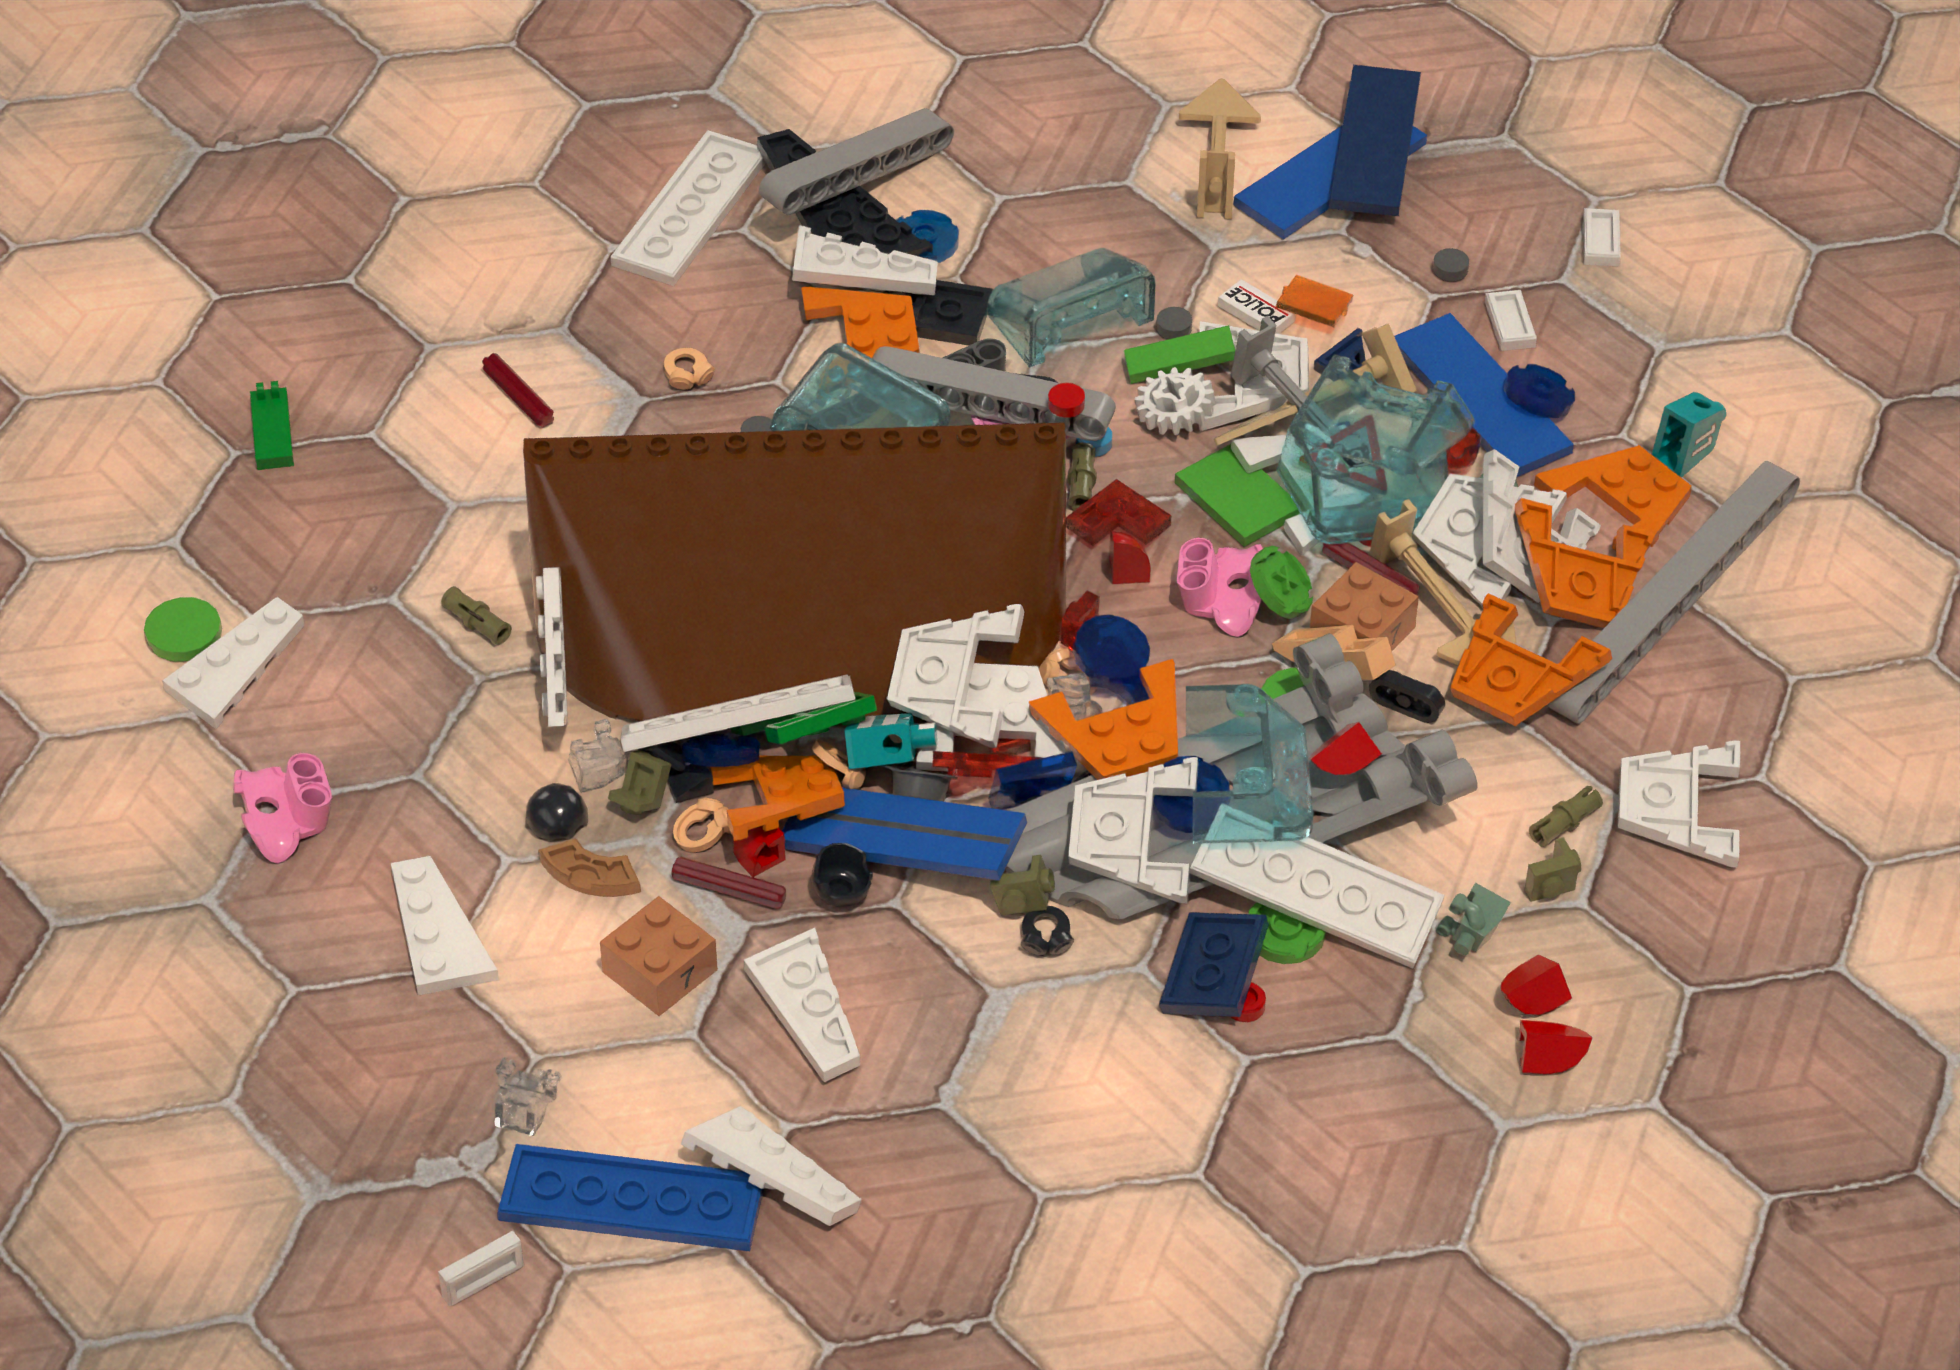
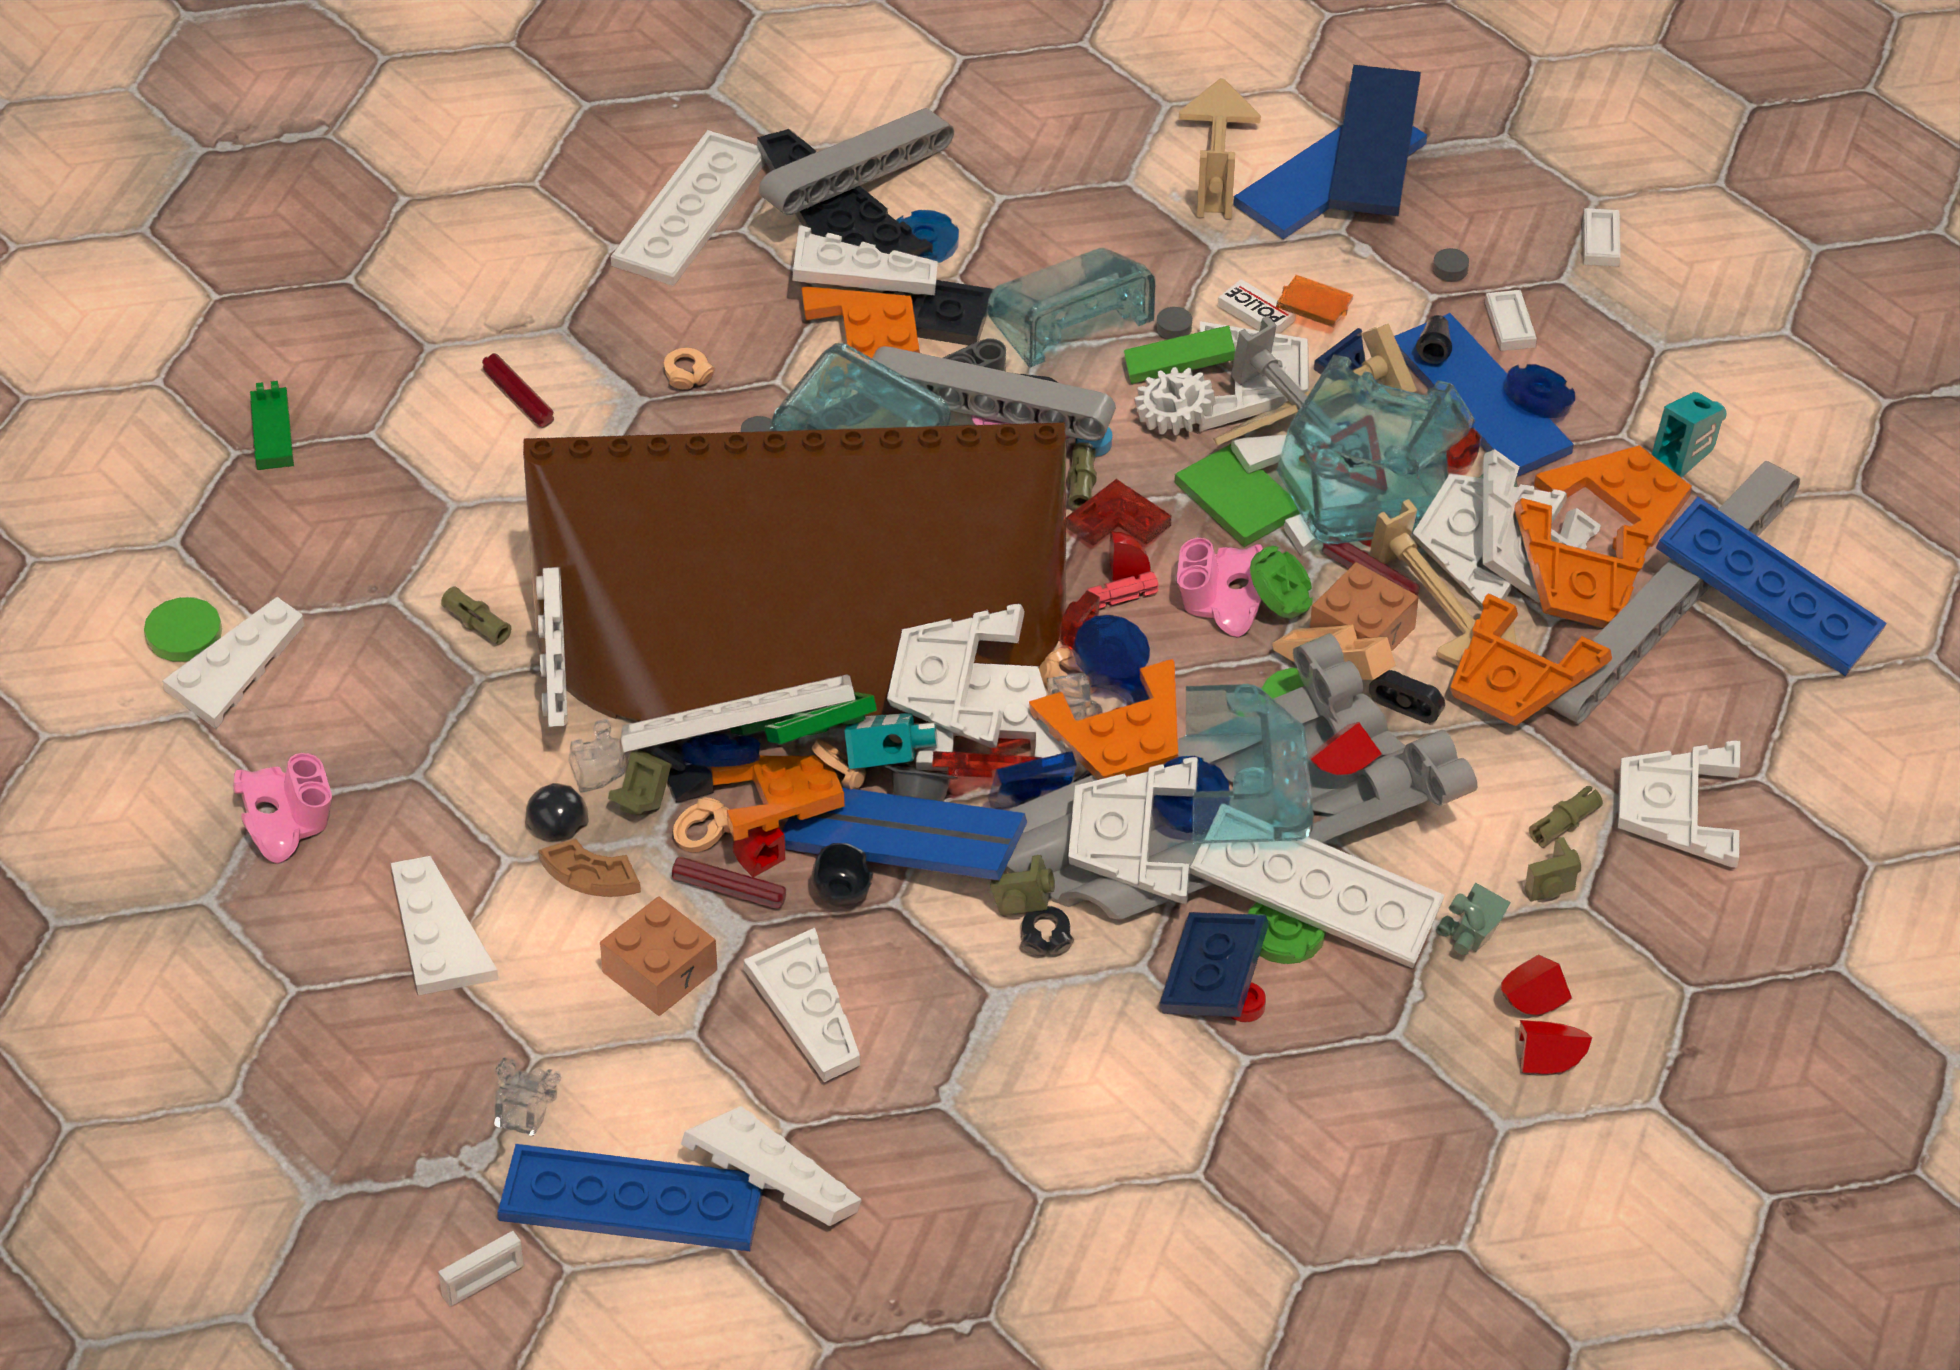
(1066, 400): red tile -> none
(1126, 589): none -> coral axle
(1435, 340): none -> black cone
(1771, 586): none -> blue tile

